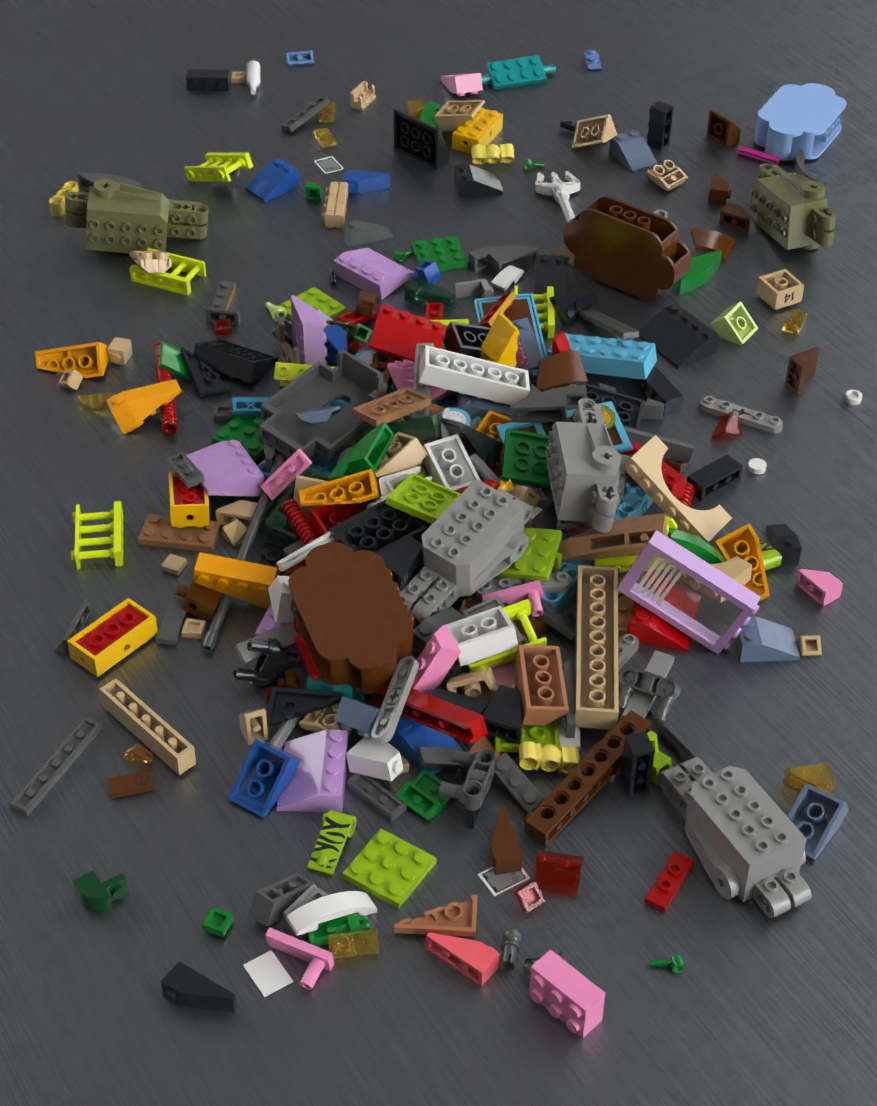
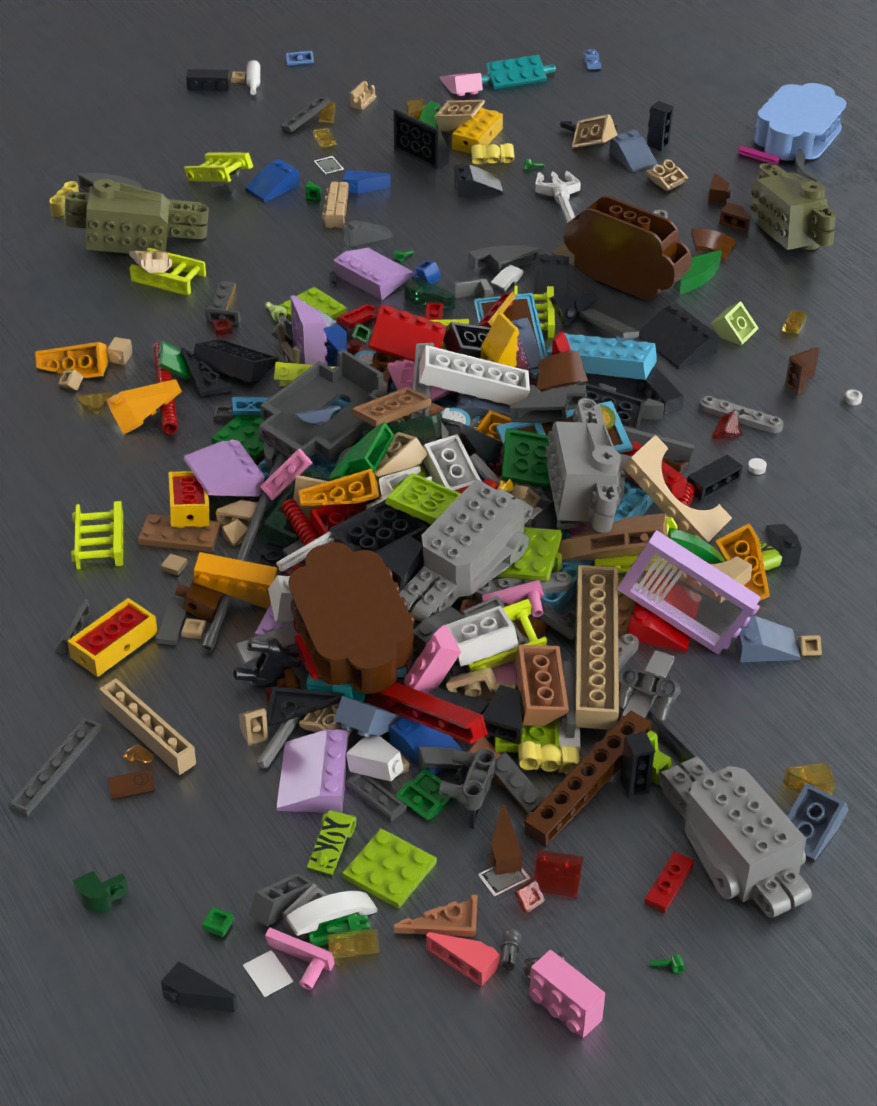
(185, 469): dark grey plate -> none
(263, 777): blue slope -> none
(344, 325): clear yellow piece -> none
(365, 303): reddish brown brick -> none
(395, 700): light grey piece -> none
(444, 251): green plate -> none
(722, 130): reddish brown slope -> none
(780, 289): tan brick -> none
(820, 585): bright pink slope -> none

